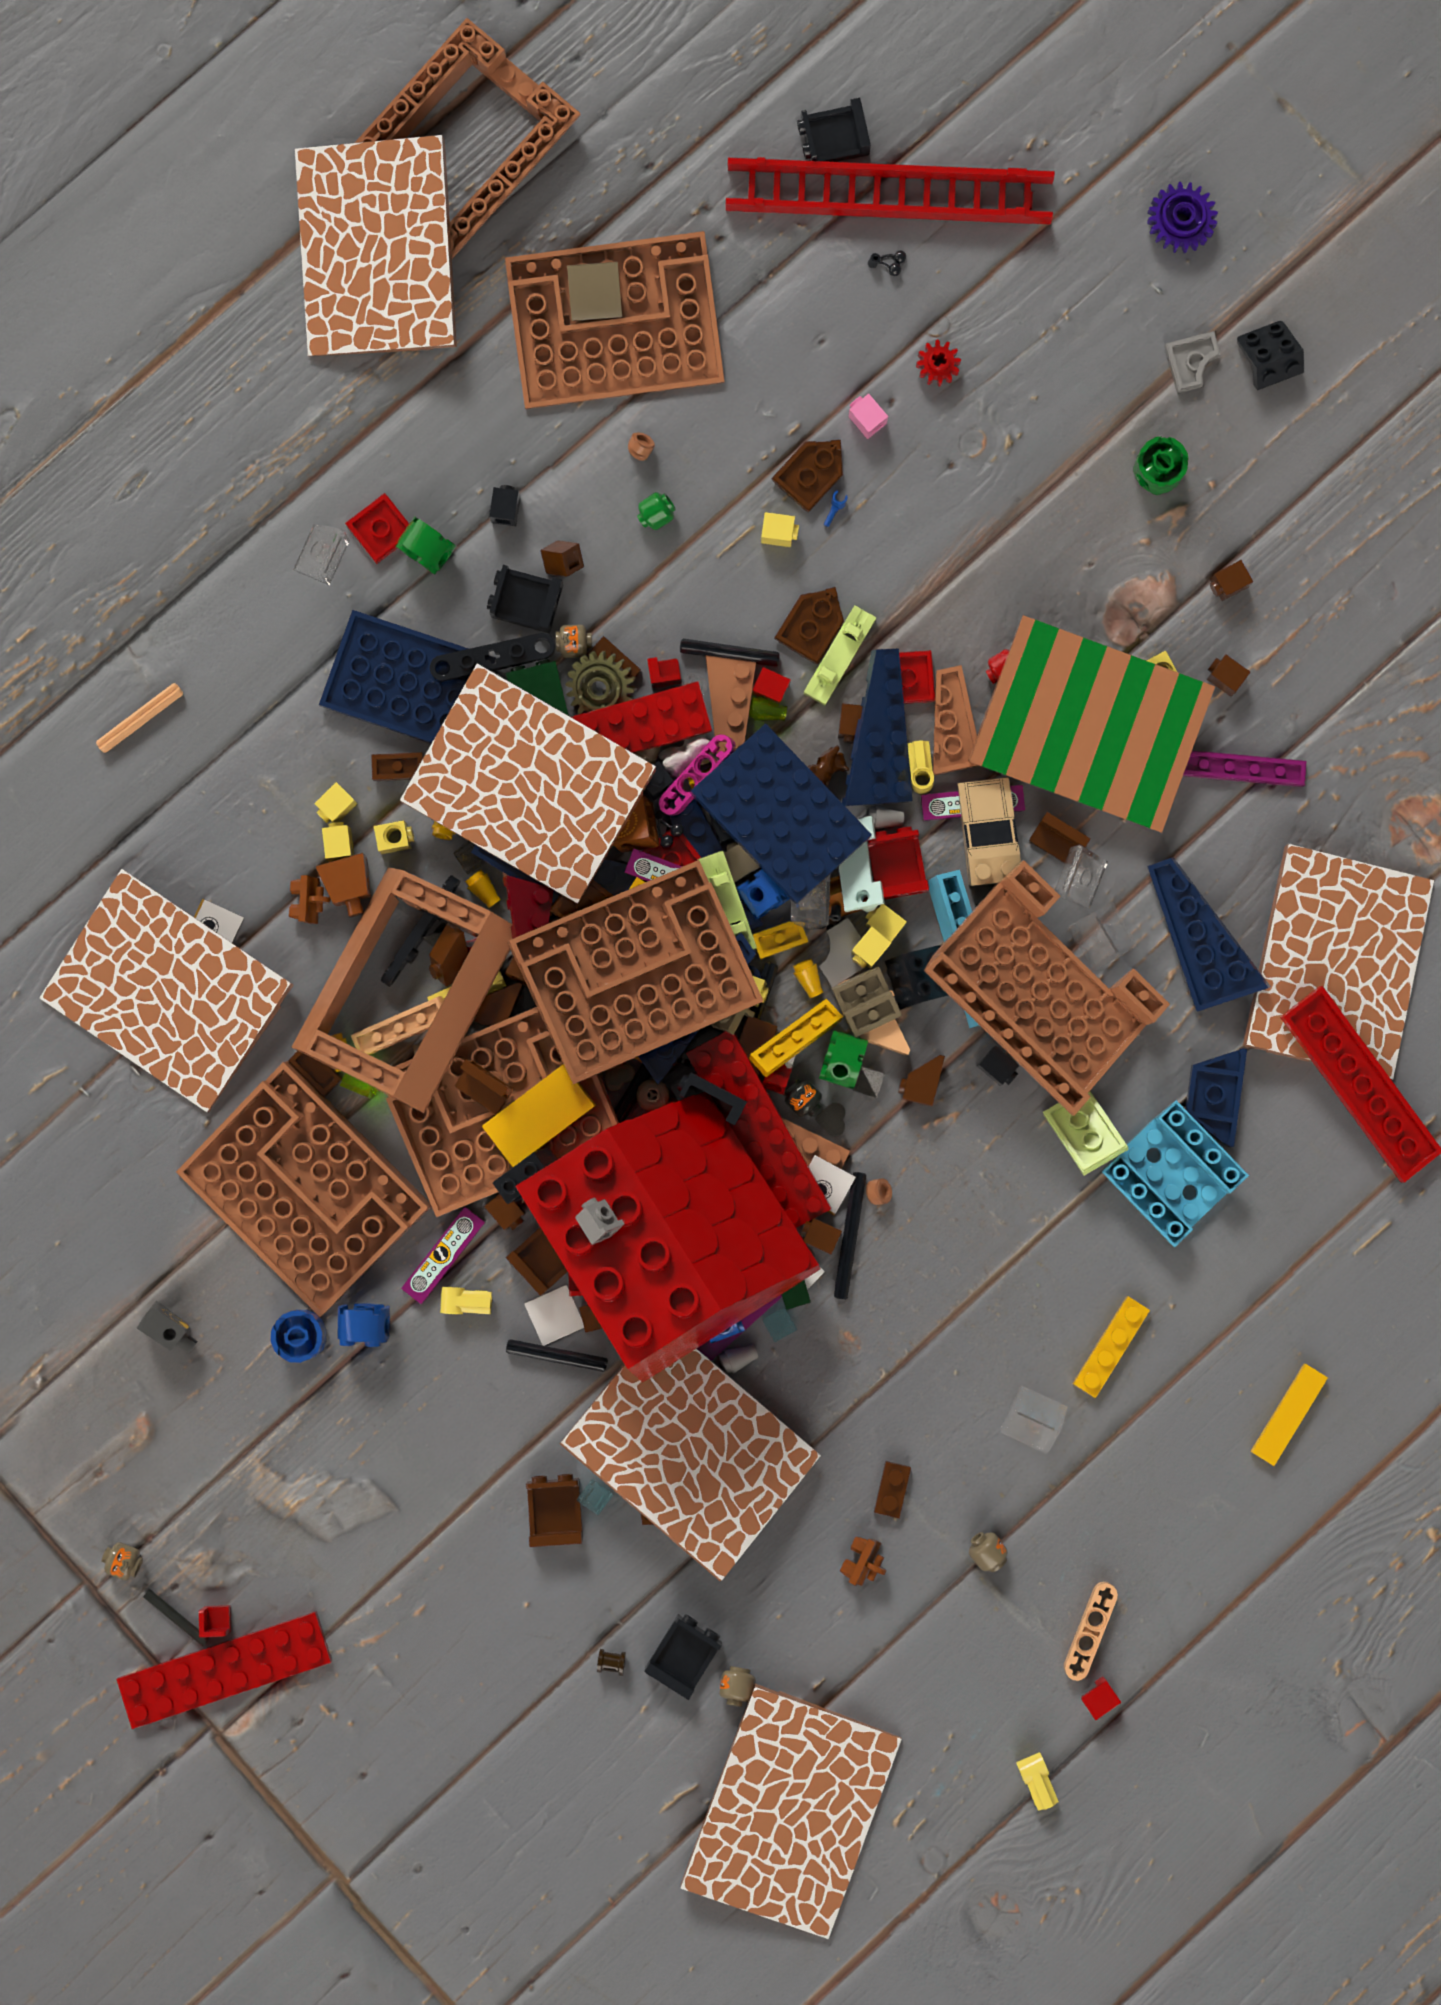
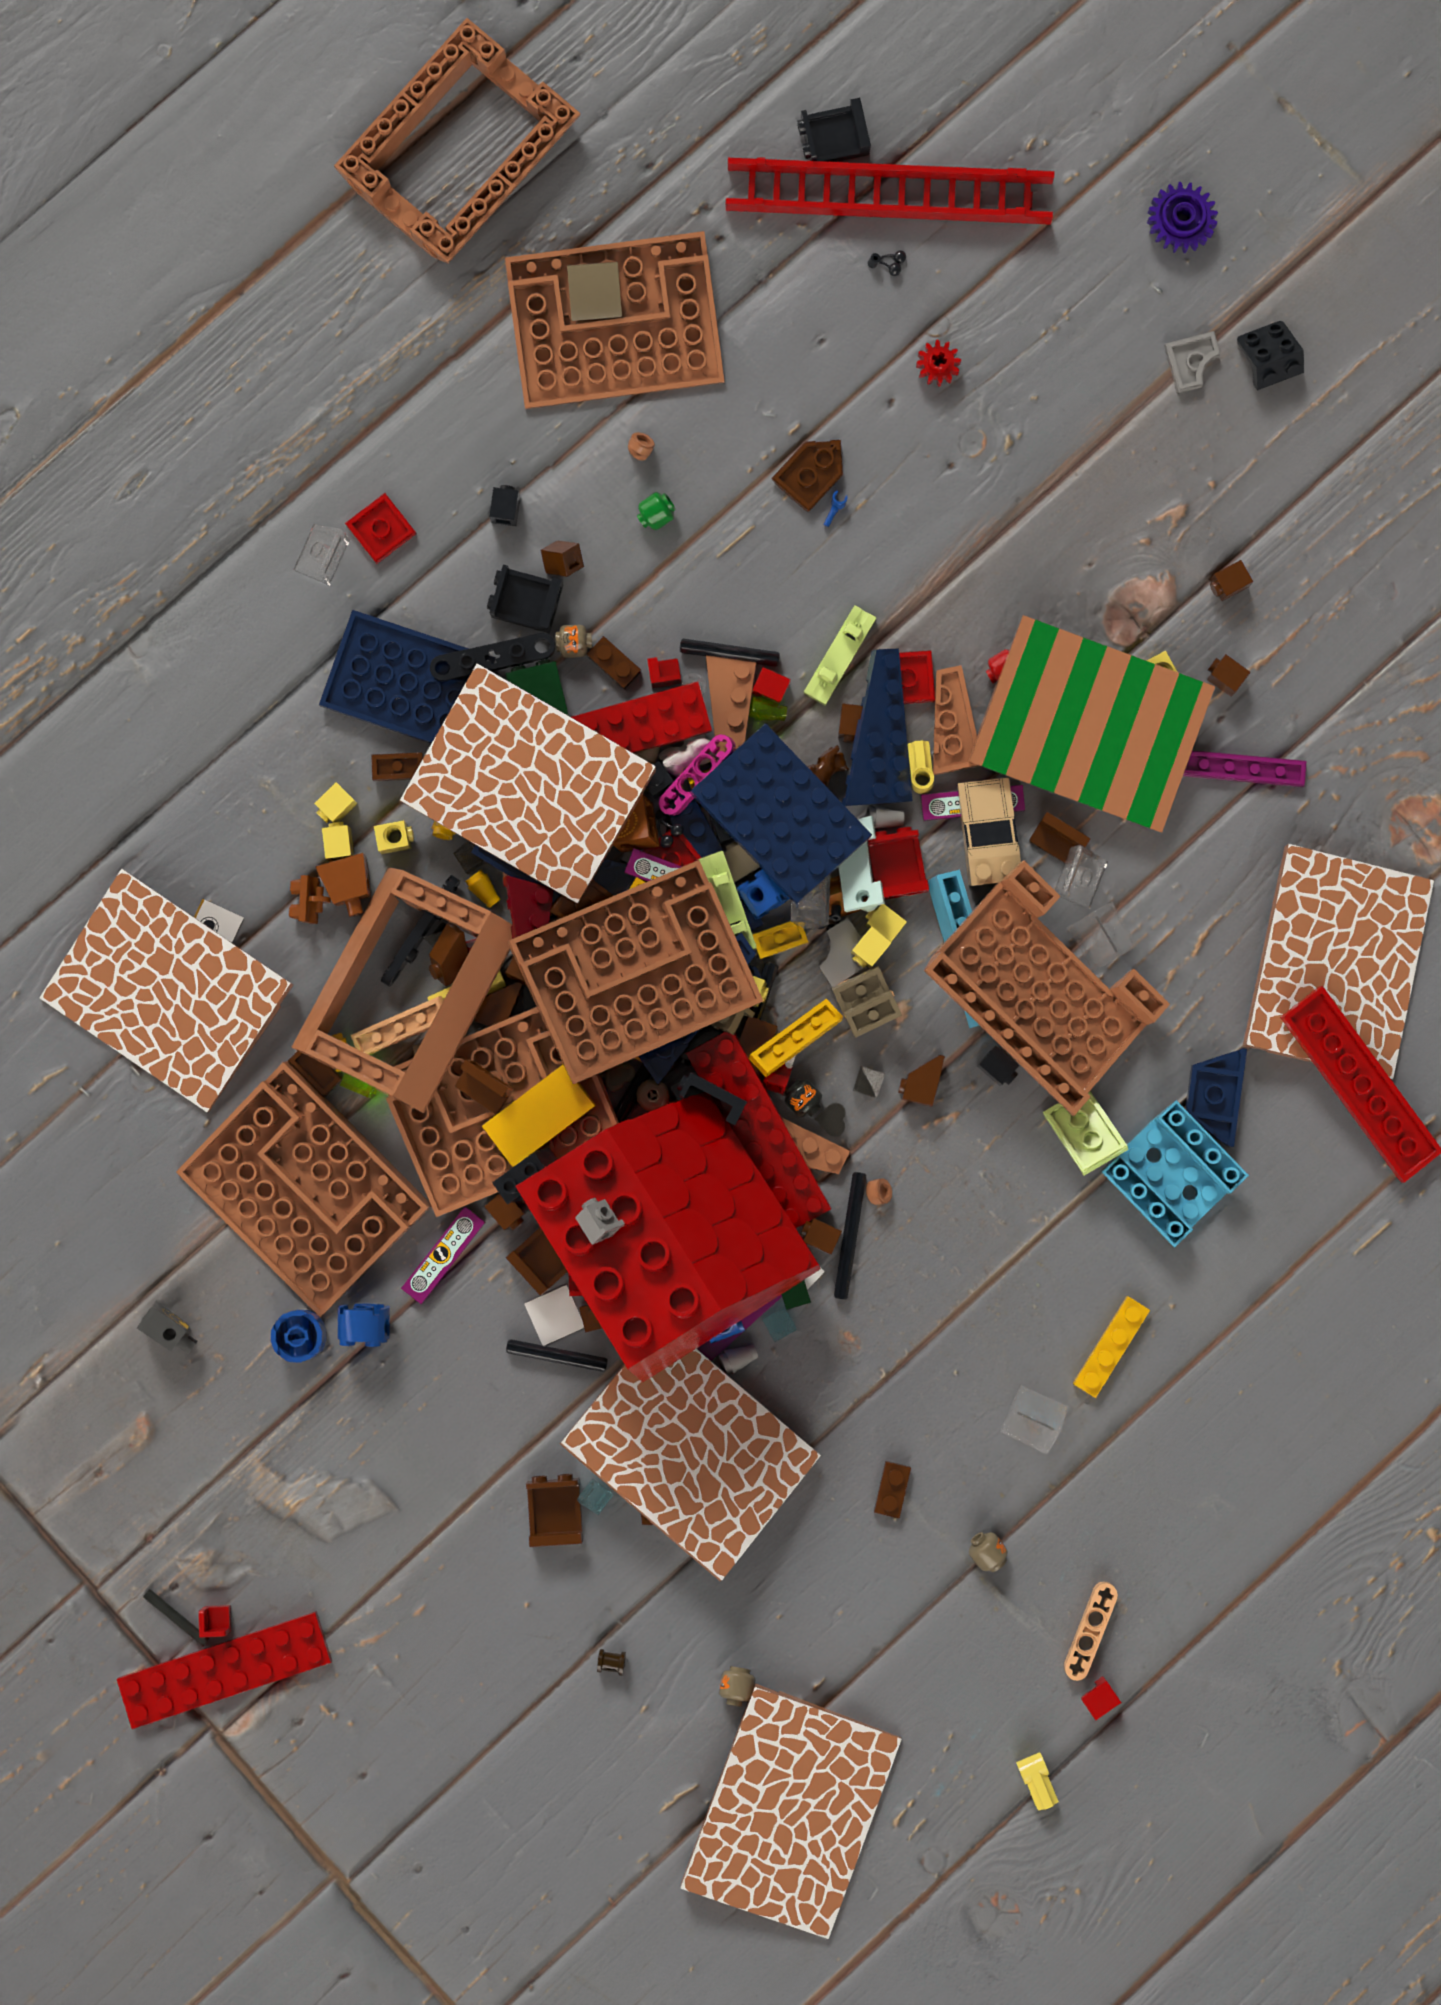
(122, 1561): dark tan head -> none
(139, 718): light nougat axle -> none
(376, 246): nougat slope -> none
(425, 545): green brick -> none
(460, 1301): light yellow piece -> none
(601, 670): olive gear -> none
(683, 1655): black panel -> none
(779, 529): light yellow brick -> none
(808, 977): yellow cone -> none
(812, 624): reddish brown tile -> none
(832, 1181): white sticker -> none
(843, 1059): green brick -> none
(858, 1571): dark orange hips -> none
(867, 415): bright pink brick -> none
(888, 1037): light nougat slope -> none
(910, 980): black bracket -> none
(1161, 465): green brick -> none
(1207, 951): dark blue wing -> none
(1289, 1414): yellow tile -> none

